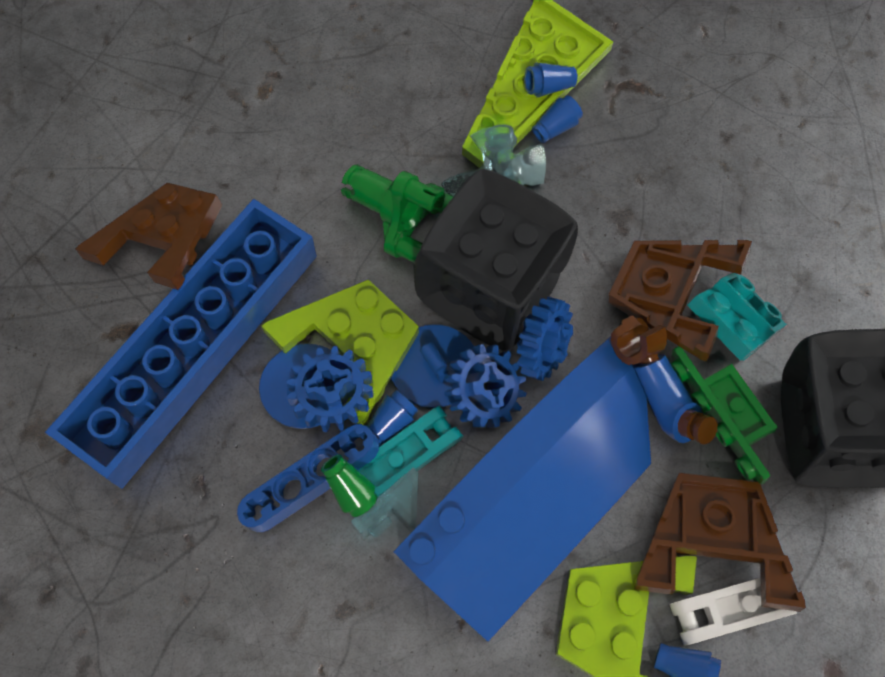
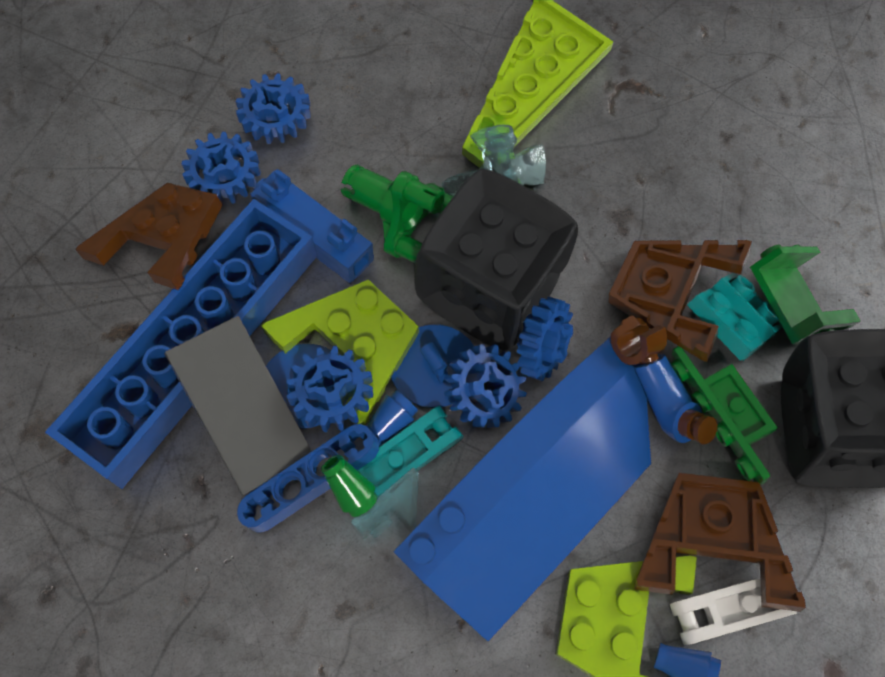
(221, 166): none -> blue gear
(238, 404): none -> dark grey tile
(270, 110): none -> blue gear
(334, 239): none -> blue brick
(549, 78): blue cone -> none
(557, 119): blue cone -> none
(792, 298): none -> green panel

